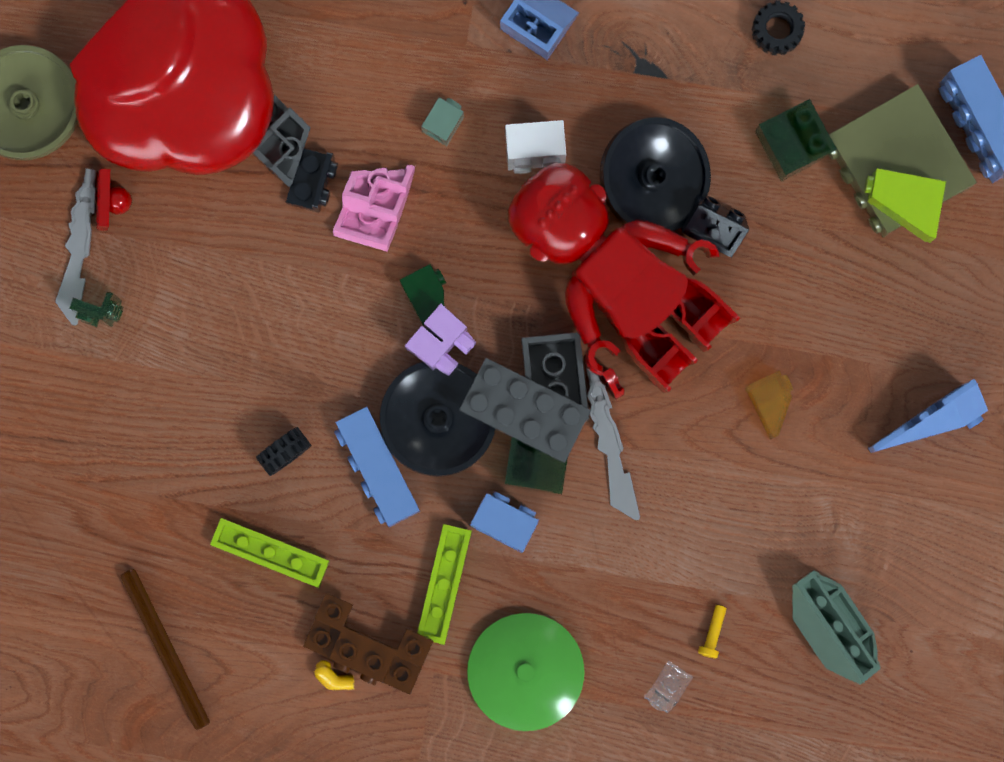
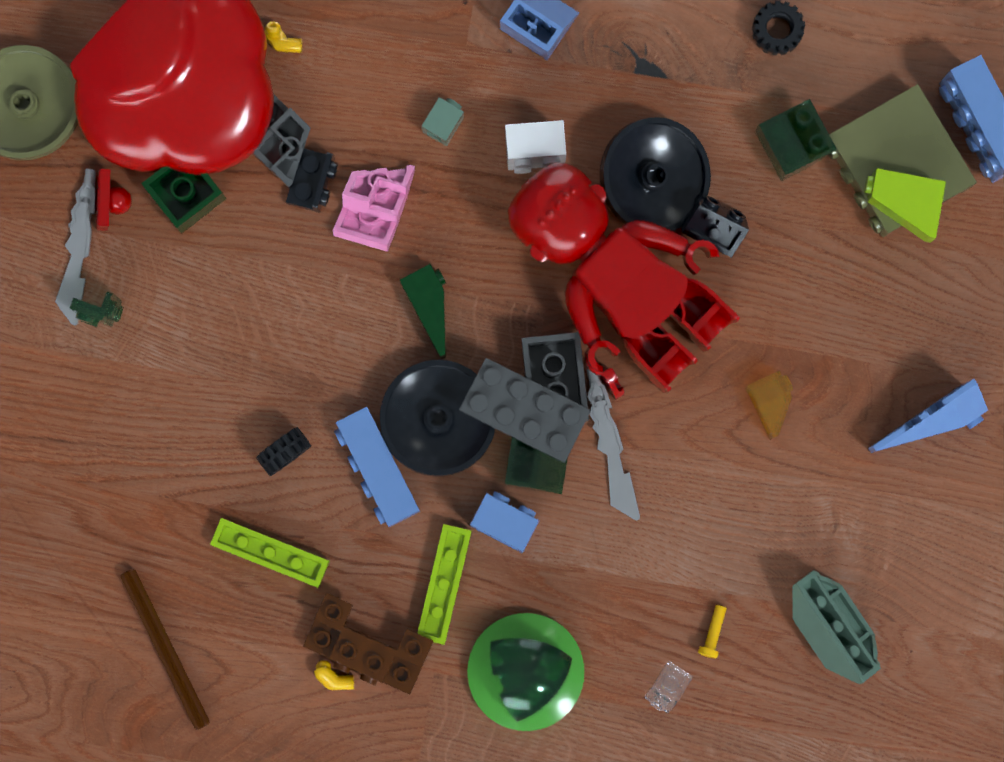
(183, 196): none -> dark green brick
(279, 41): none -> yellow arm
(435, 352): lavender hips -> none
(529, 673): none -> clear green brick

